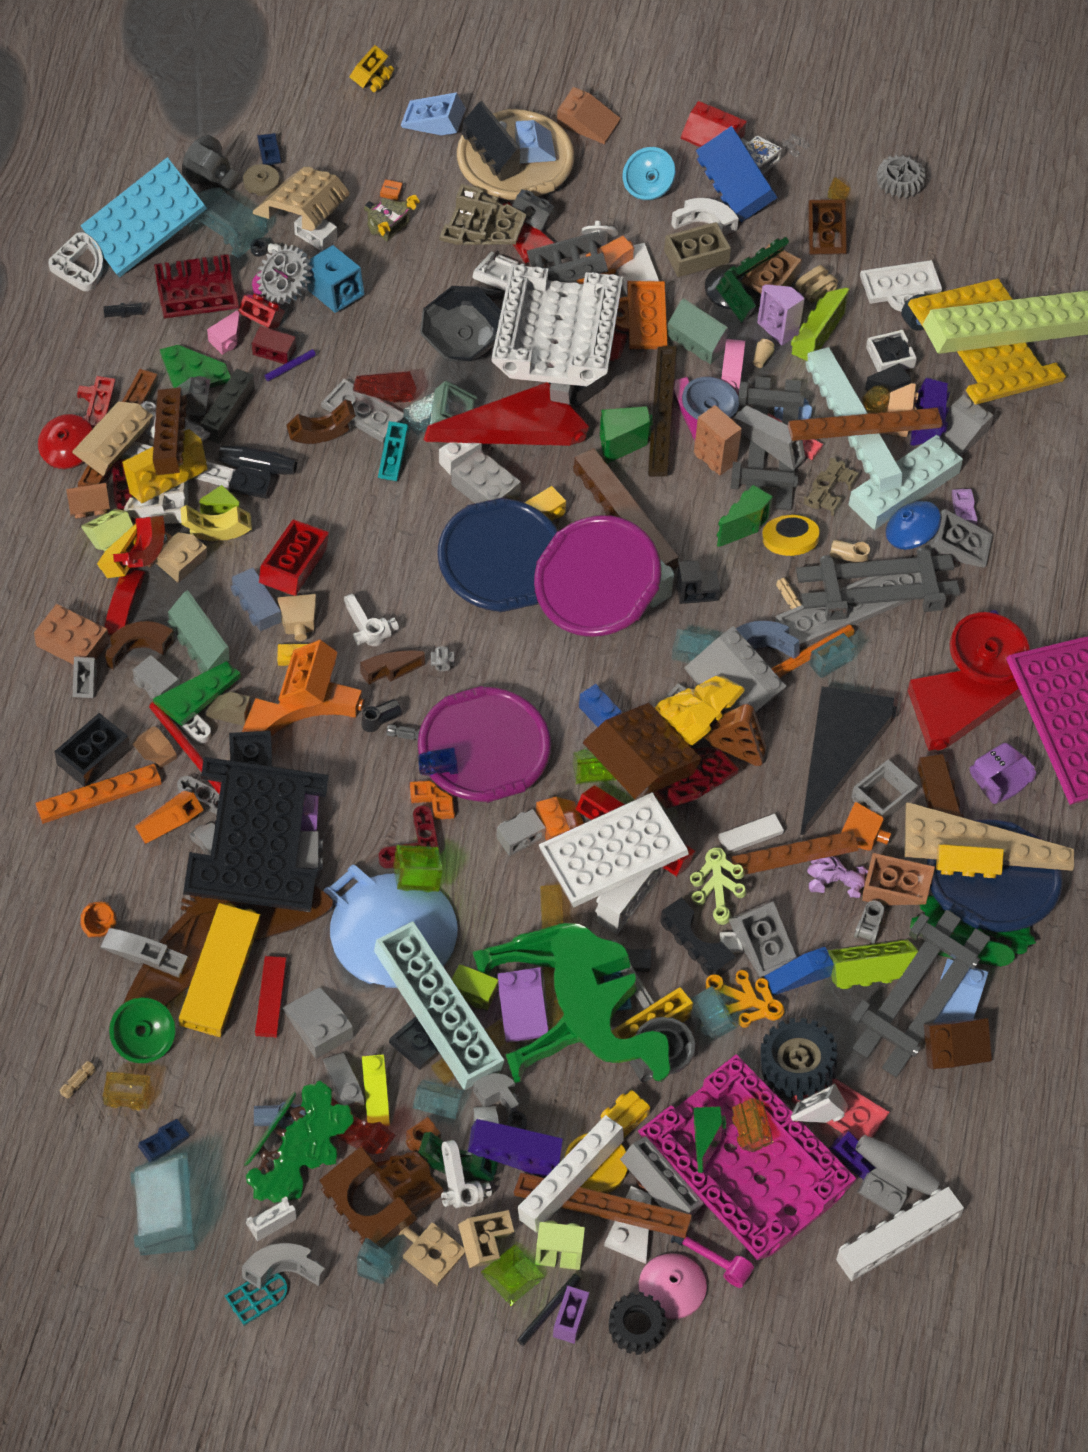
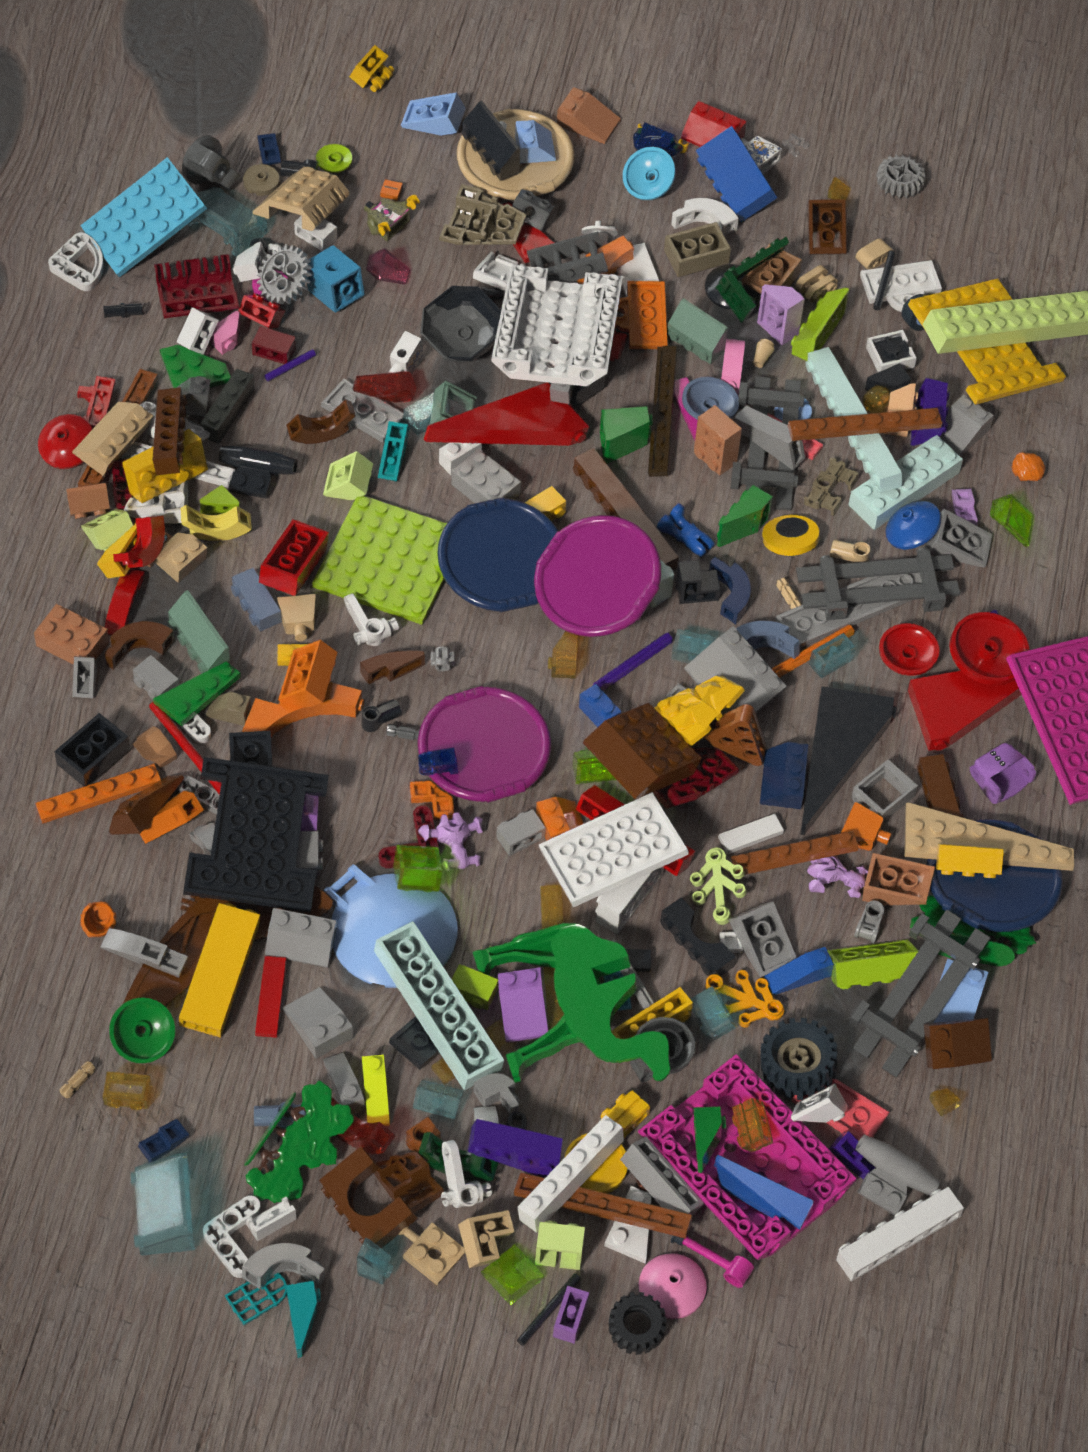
(141, 808): none -> reddish brown wedge
(197, 331): none -> white brick
(226, 1230): none -> white beam
(249, 261): none -> white slope
(288, 168): none -> black piece
(300, 937): none -> light grey slope
(303, 1310): none -> teal slope
(334, 158): none -> lime dish
(348, 477): none -> yellowish green slope
(385, 560): none -> lime plate
(387, 267): none -> clear pink slope
(406, 354): none -> white torso
(453, 835): none -> lavender piece
(564, 657): none -> clear yellow slope
(634, 661): none -> dark purple axle
(655, 137): none -> clear blue torso
(690, 535): none -> blue piece
(737, 581): none -> dark blue arch
(762, 1192): none -> wedge
(784, 775): none -> dark blue slope
(873, 254): none -> tan beam
(884, 280): none -> black bar
(909, 641): none -> red dish
(944, 1101): none -> clear yellow slope
(1013, 518): none -> clear neon green slope
(1028, 467): none -> orange hair

